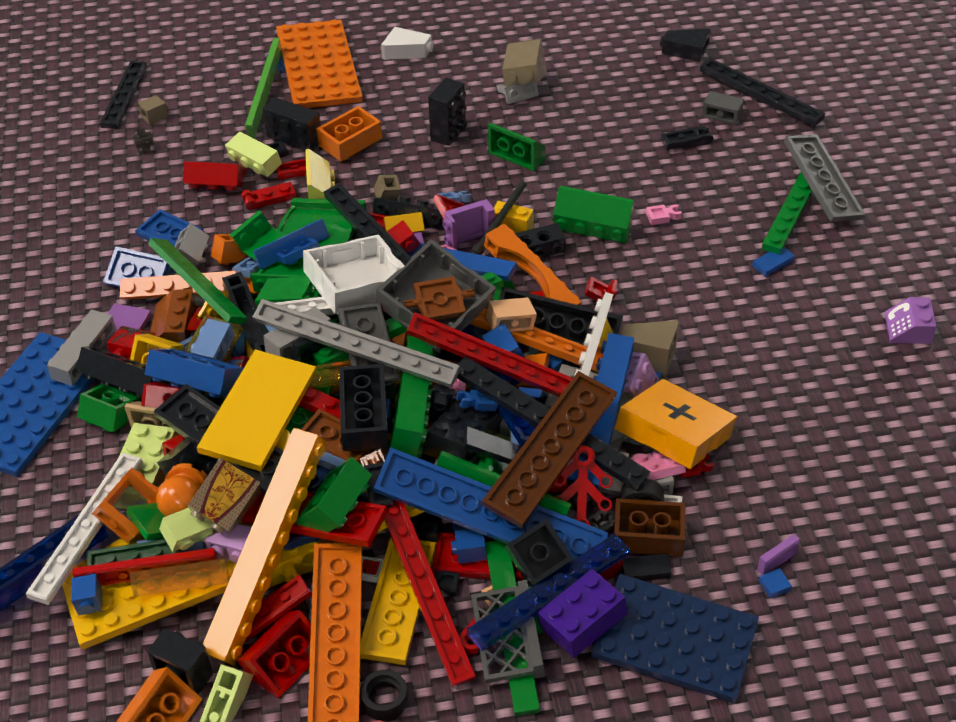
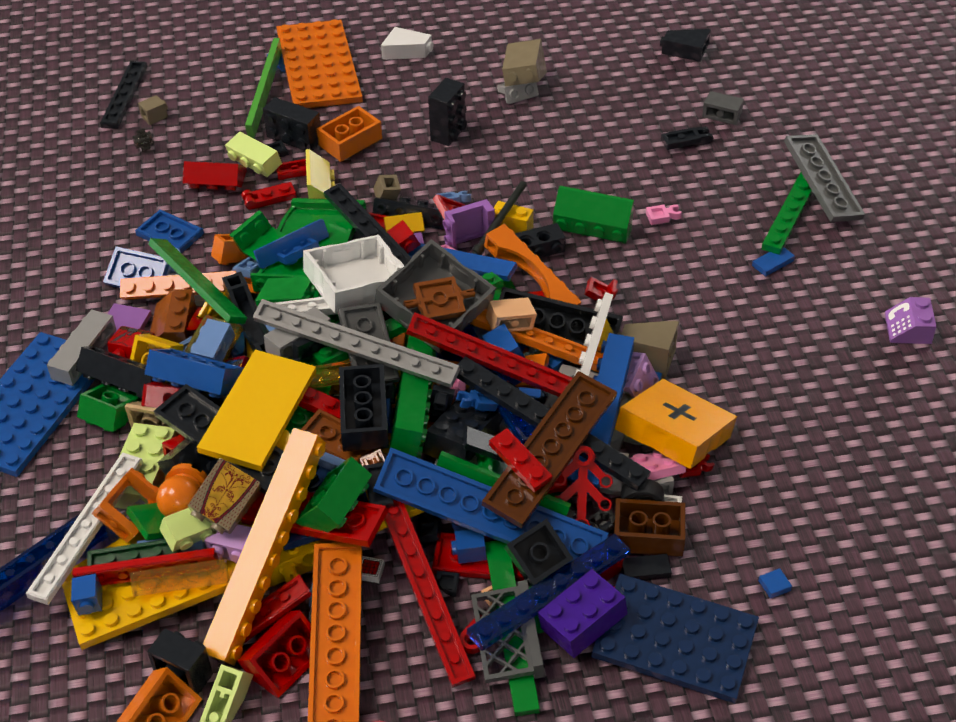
(192, 244): light grey brick -> none
(388, 711): black tyre -> none
(392, 611): yellow plate -> none
(515, 147): green slope -> none
(520, 460): none -> red plate
(762, 92): black plate -> none
(778, 555): medium lavender tile -> none

